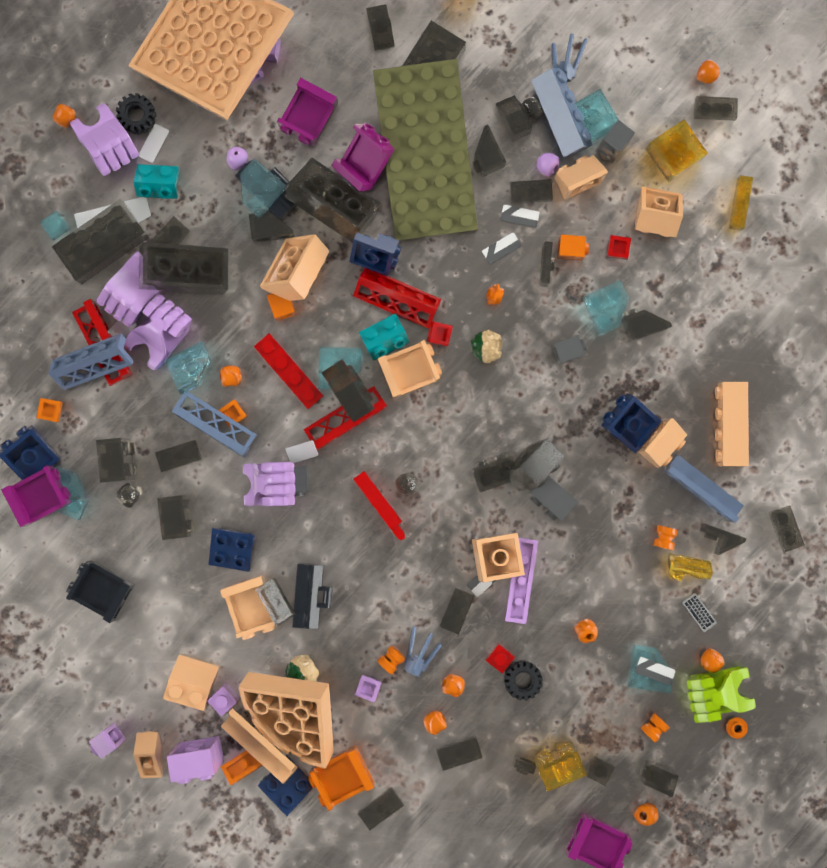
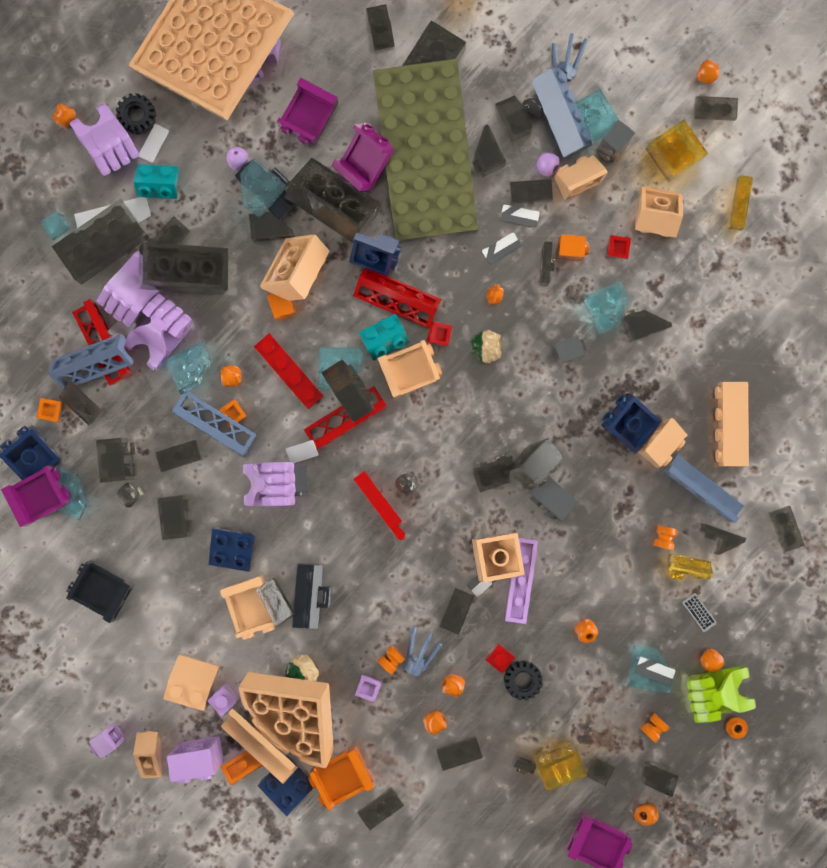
(79, 403): none -> clear smoke plate

